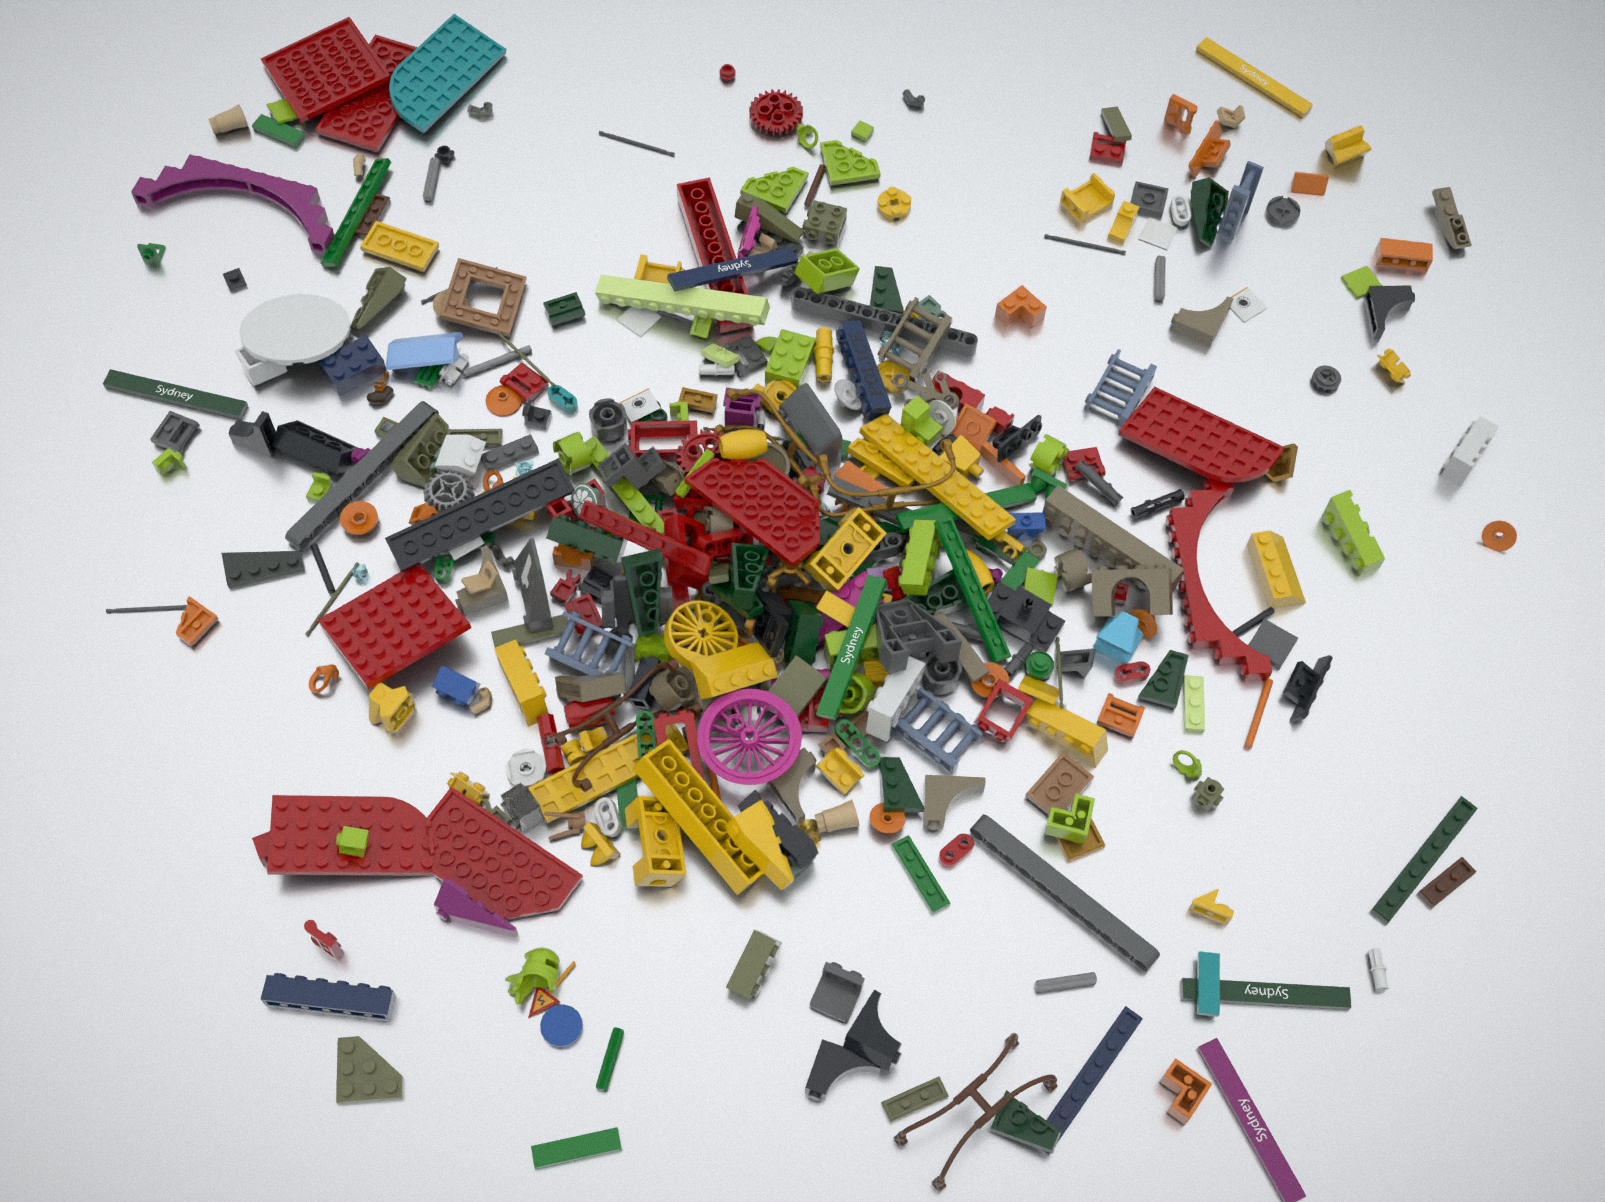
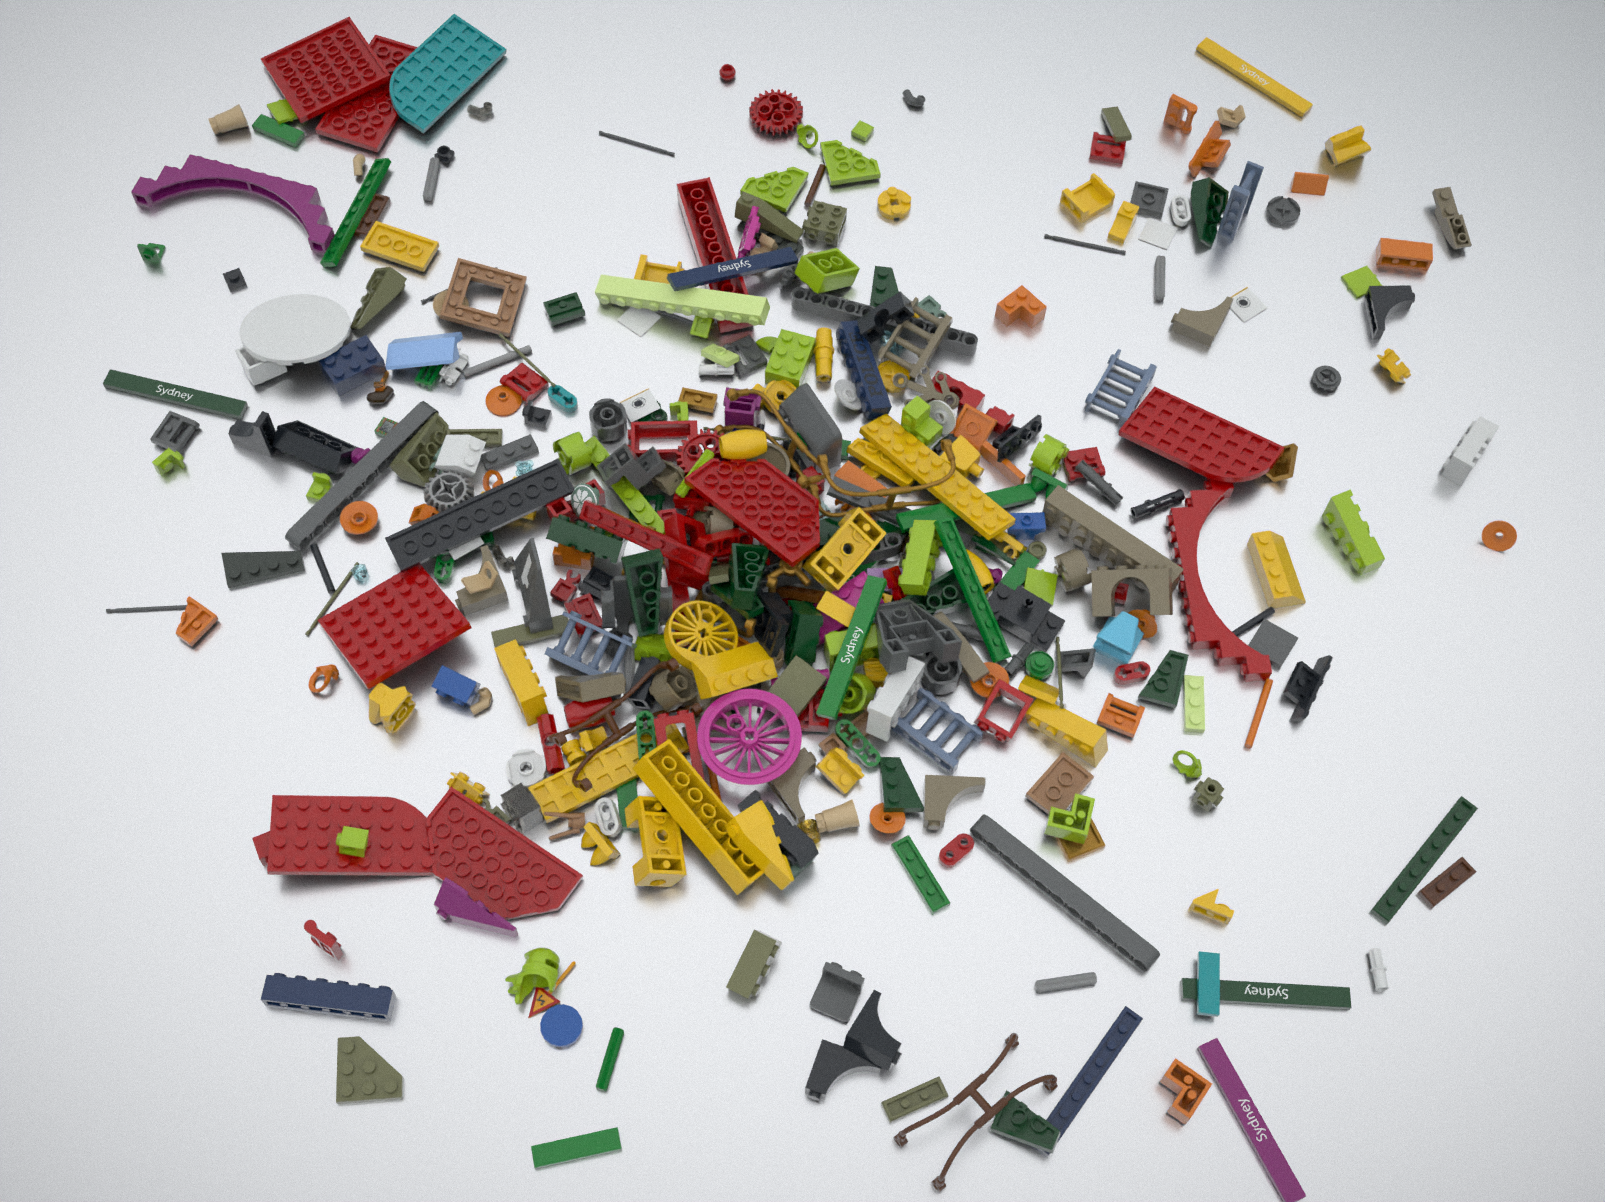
(873, 323): none -> black arch

